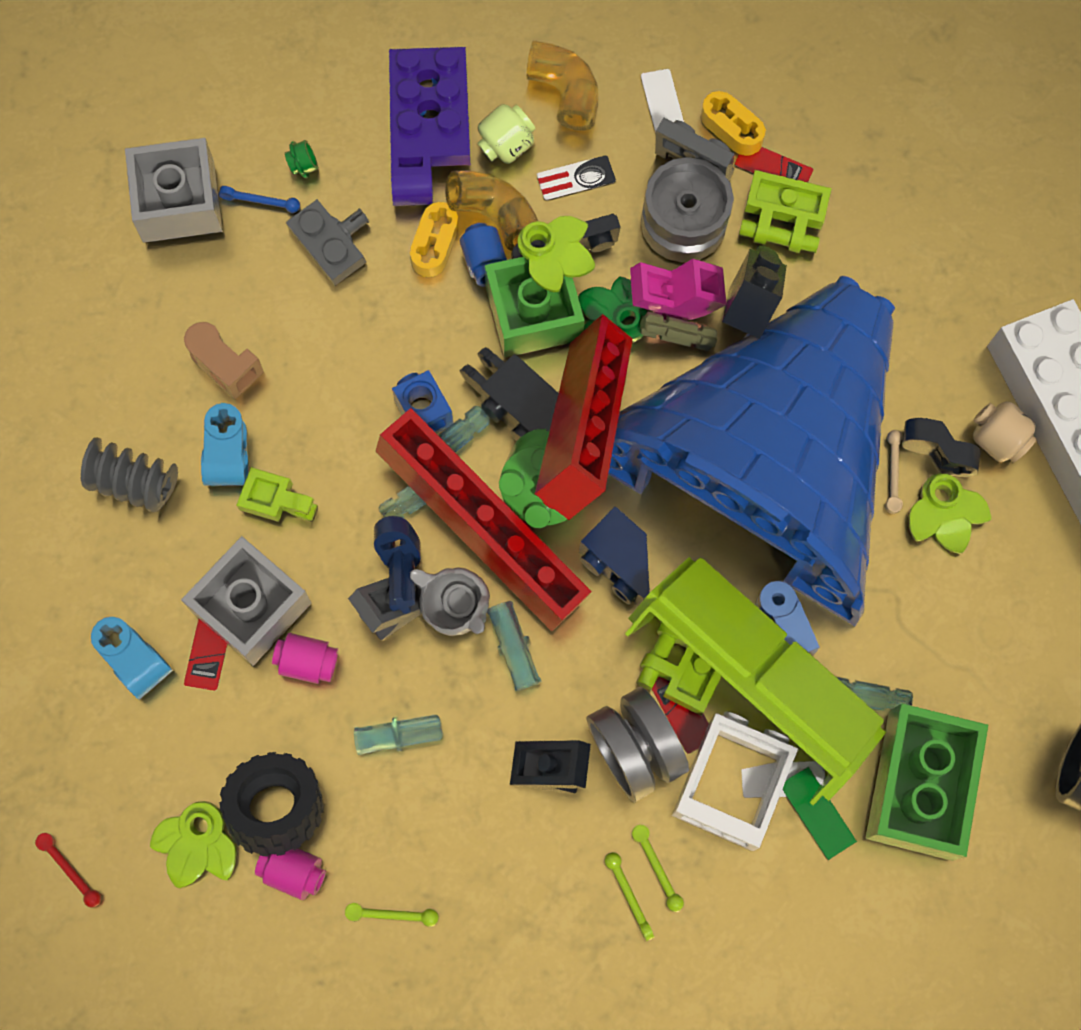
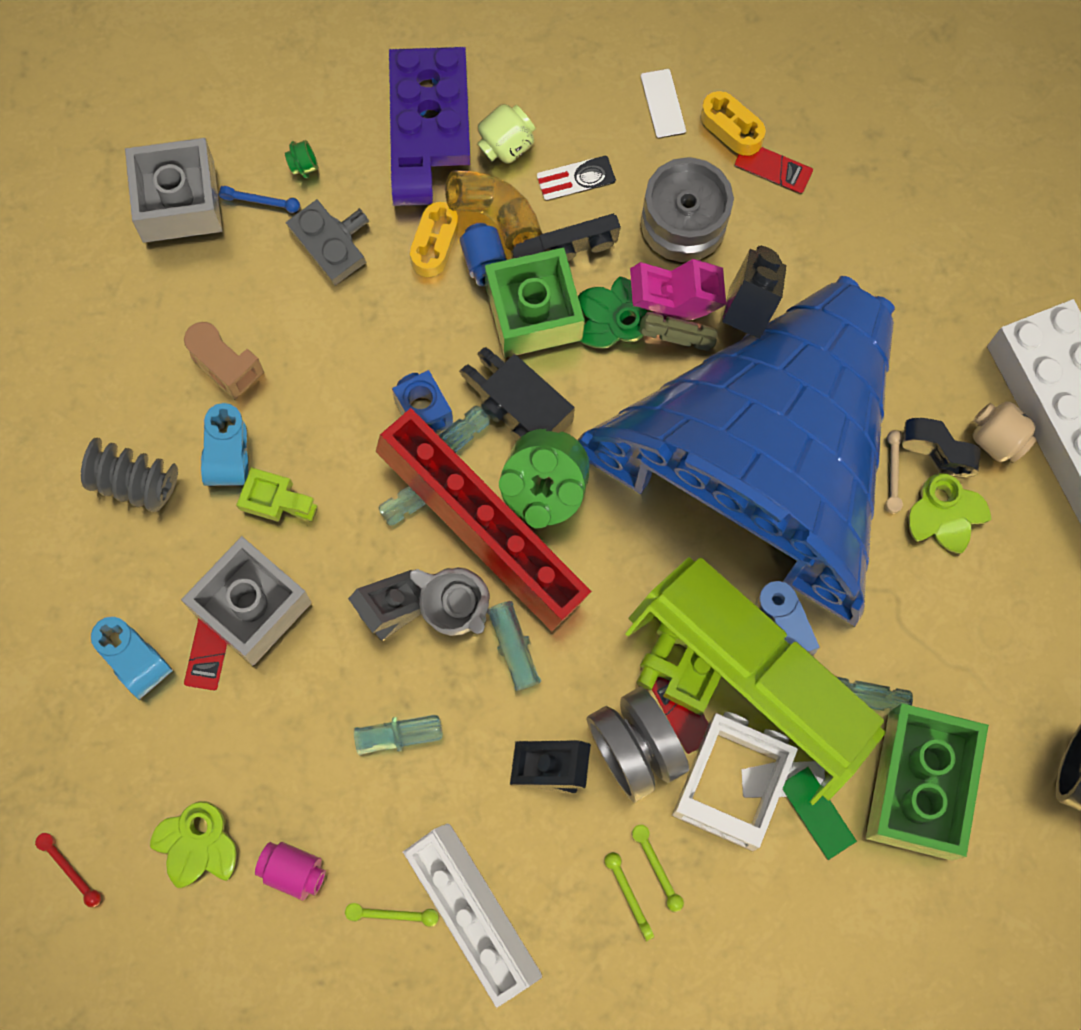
(278, 835): black tyre -> none
(305, 658): dark pink brick -> none
(398, 559): dark blue piece -> none
(472, 914): none -> white slope
(562, 251): lime plate -> none
(573, 80): clear yellow cylinder -> none
(585, 419): red brick -> none
(619, 553): dark blue slope -> none
(680, 141): dark grey plate -> none
(787, 201): lime plate -> none

